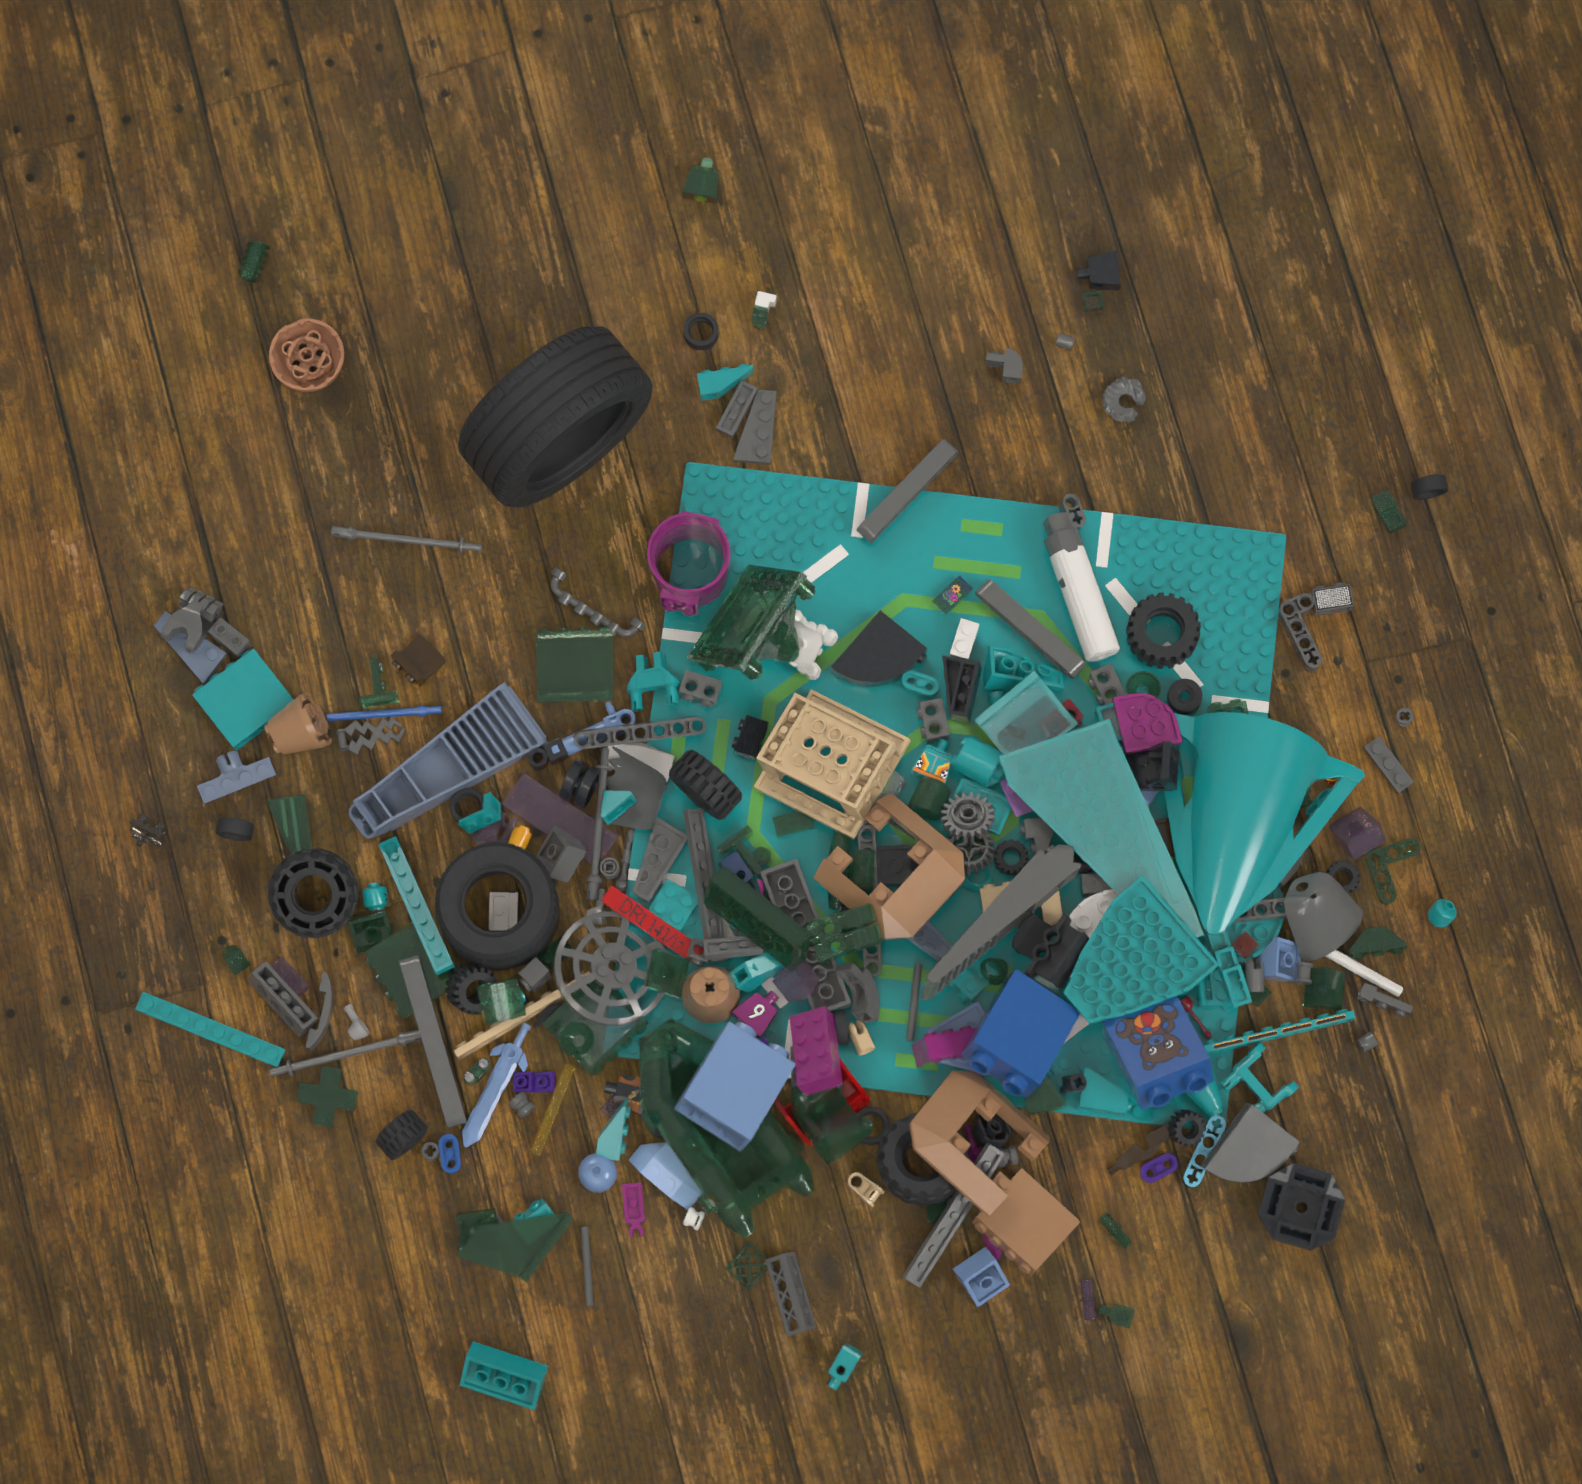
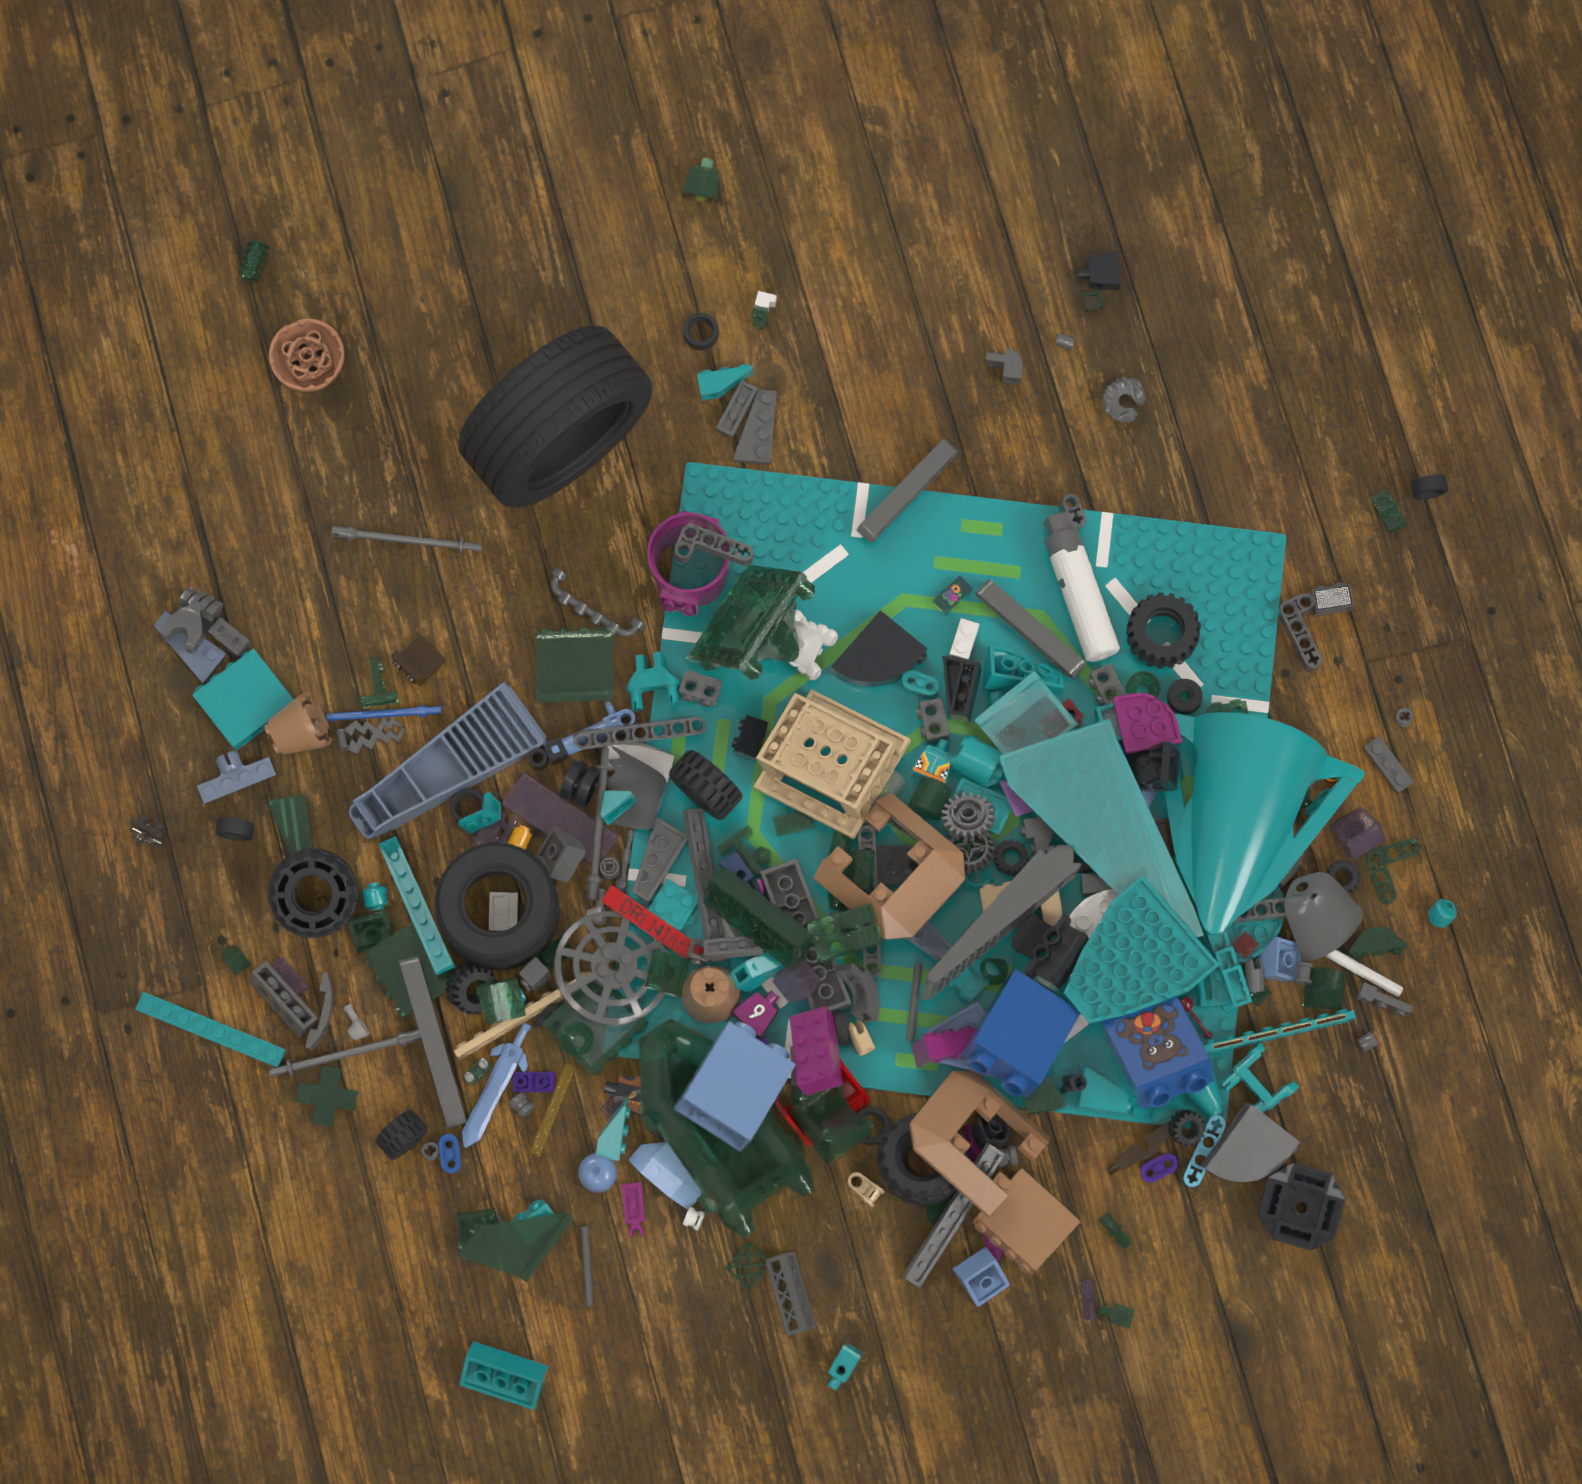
(697, 542): none -> dark grey beam

